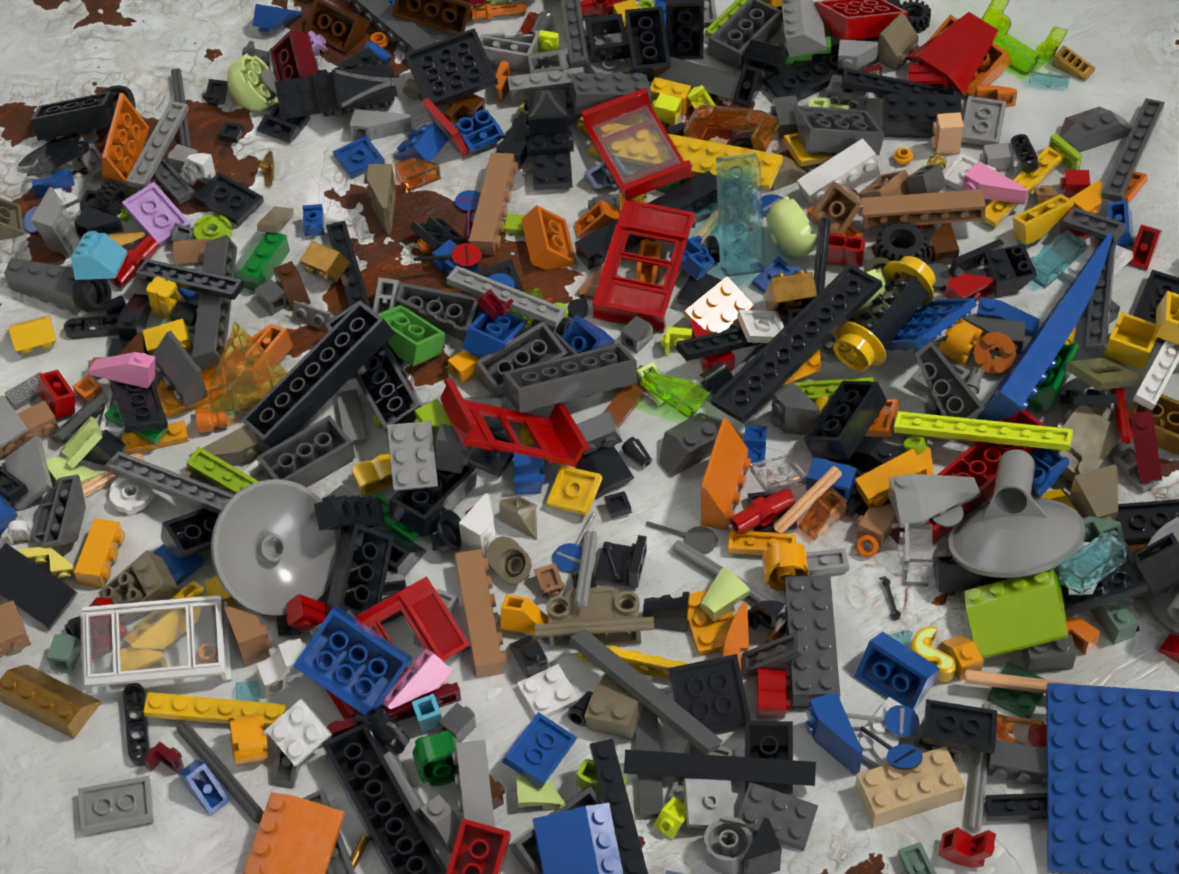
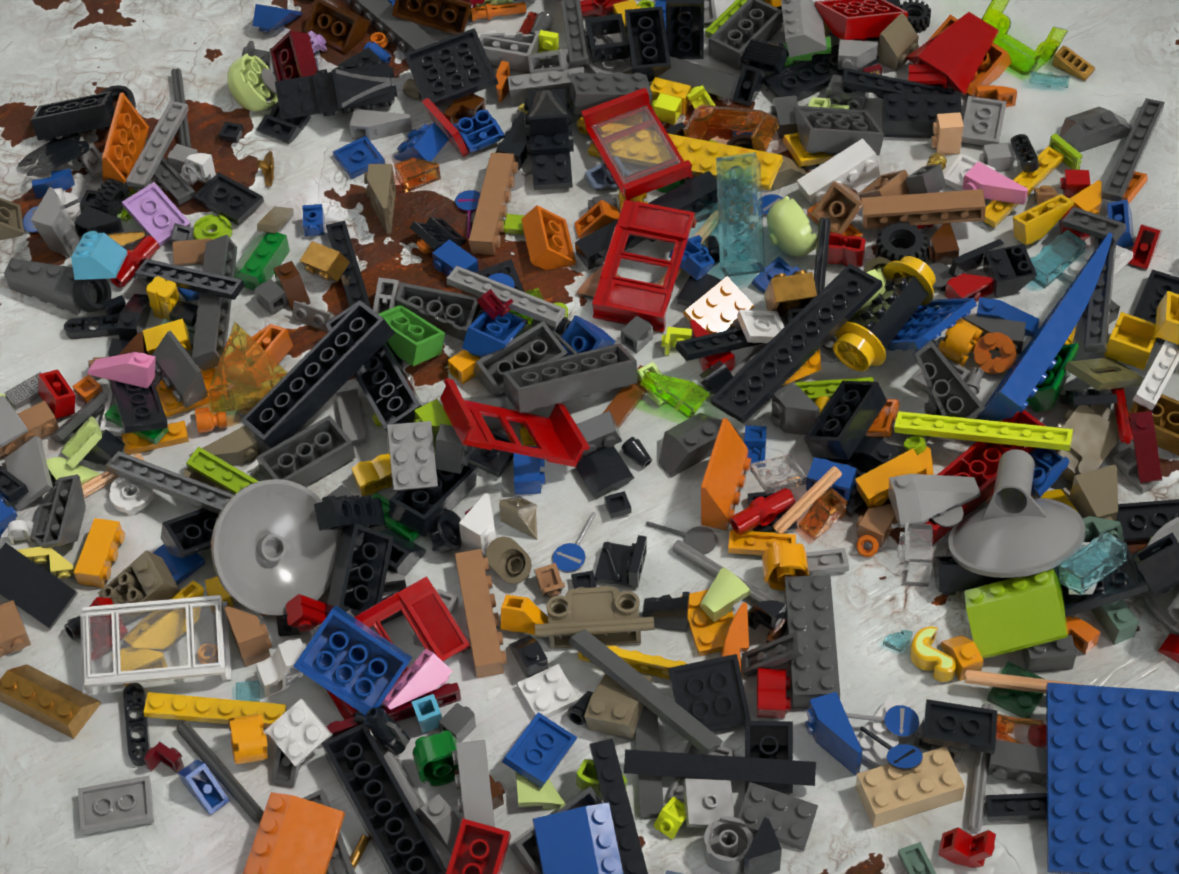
(32, 334): yellow slope -> none
(64, 652): sand green brick -> none
(216, 92): black bracket -> none
(462, 255): red piece -> none
(574, 490): yellow plate -> none
(578, 307): black tile -> none
(586, 568): light grey axle -> none
(648, 272): orange slope -> none
(895, 614): black hinge -> none
(896, 671): blue slope -> none
(903, 156): light orange plate -> none

